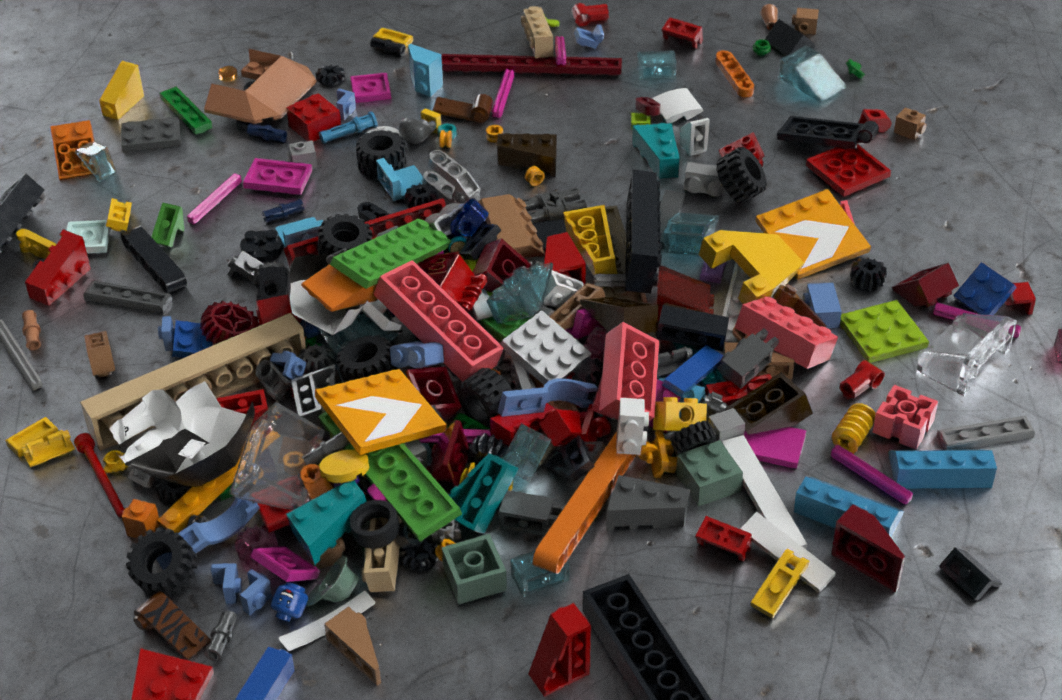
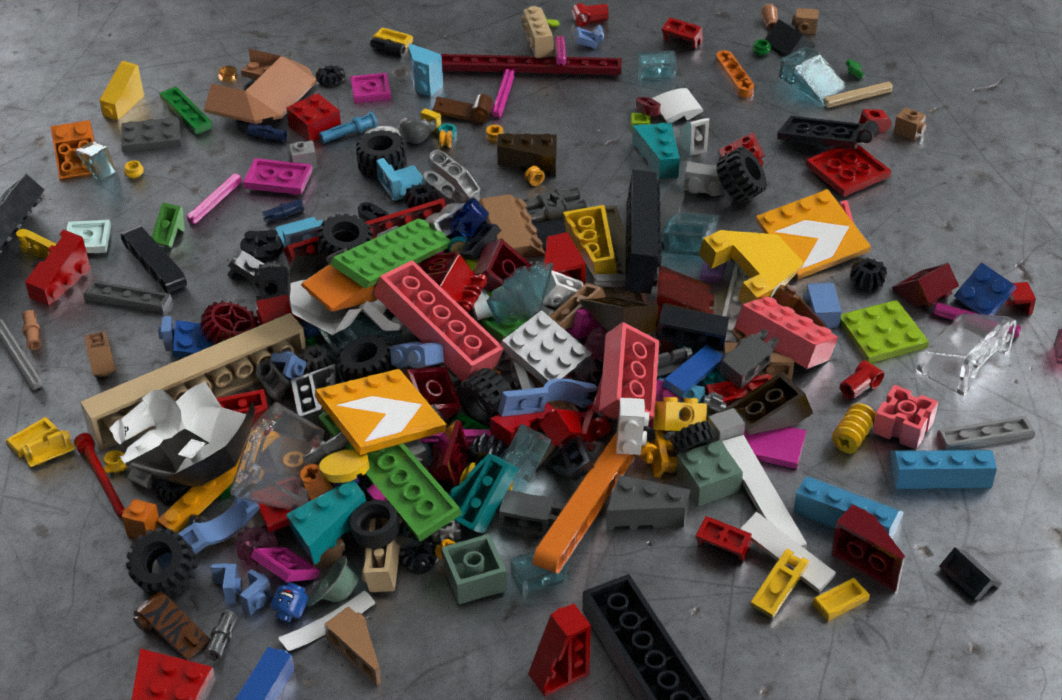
(118, 215): yellow plate -> none
(133, 169): none -> yellow plate
(345, 103): medium blue bracket -> none
(840, 599): none -> yellow tile
(858, 94): none -> tan axle
(871, 474): dark pink axle -> none

